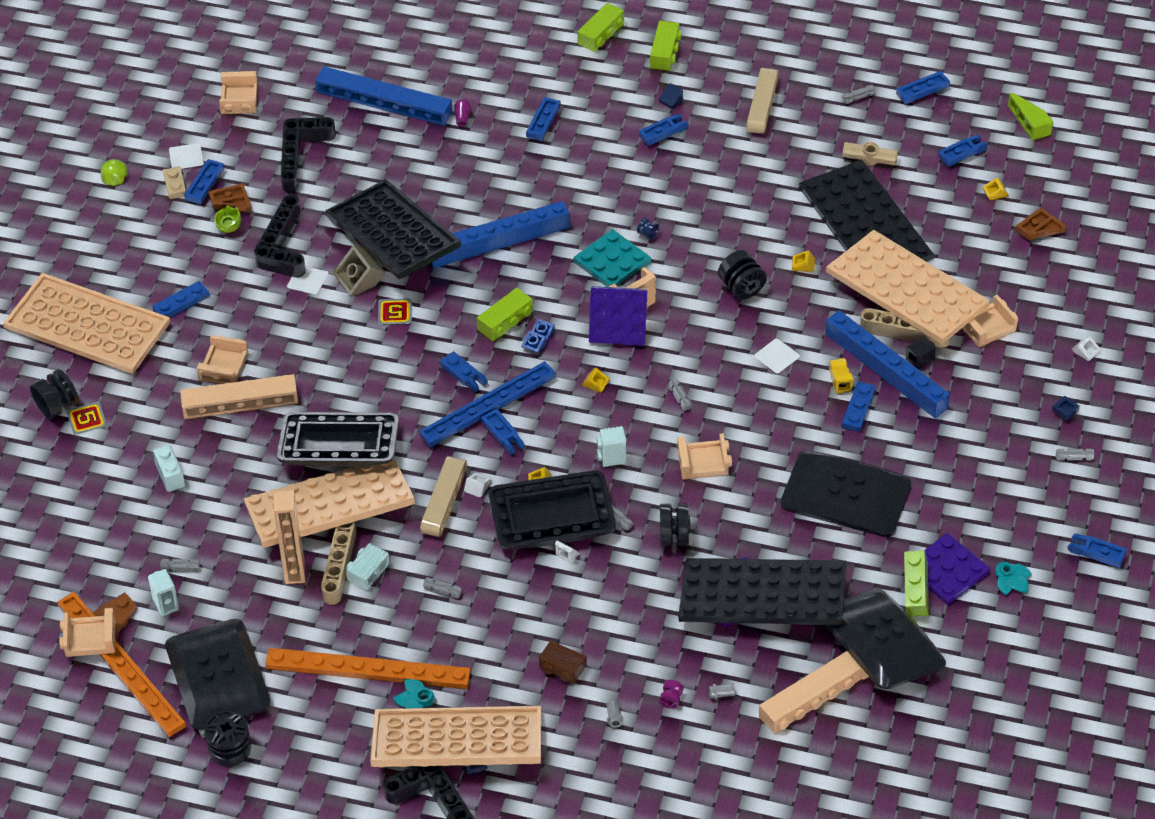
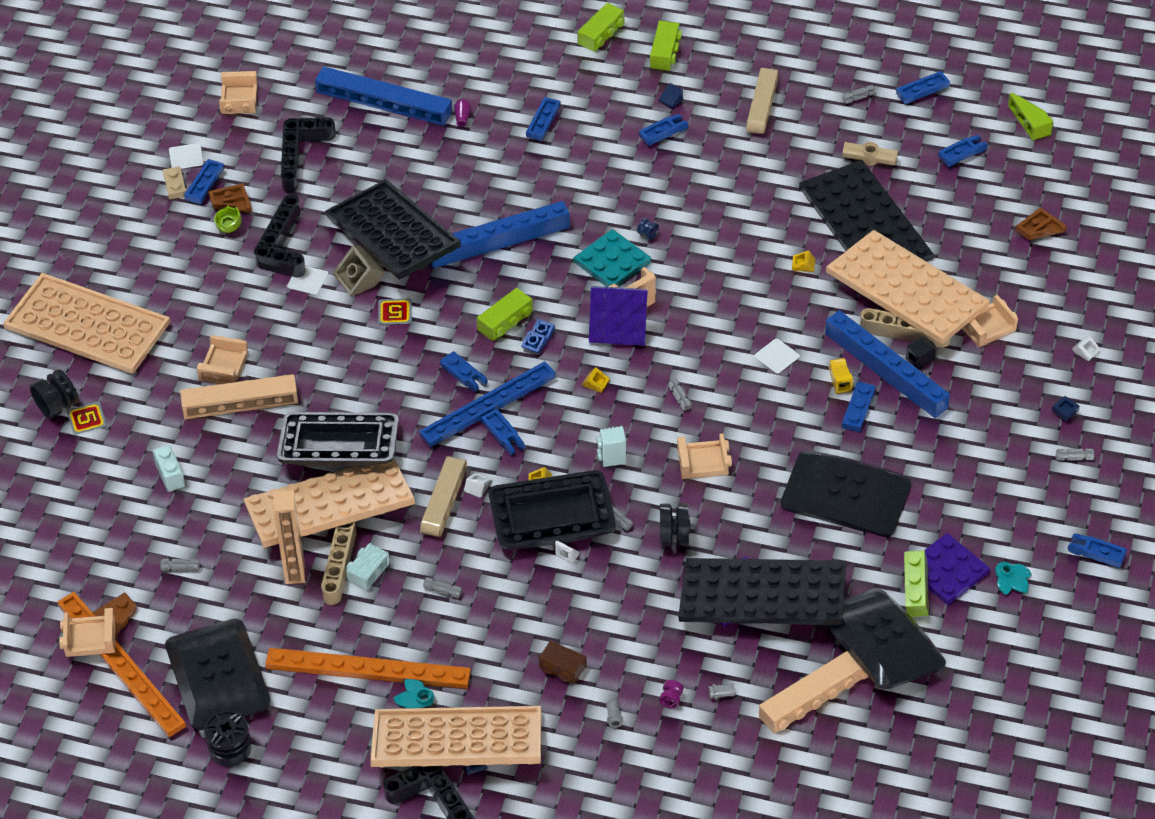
(113, 172): lime hair -> none
(163, 592): light aqua brick -> none
(181, 300): blue plate -> none
(742, 274): black wheel -> none
(995, 189): yellow slope -> none

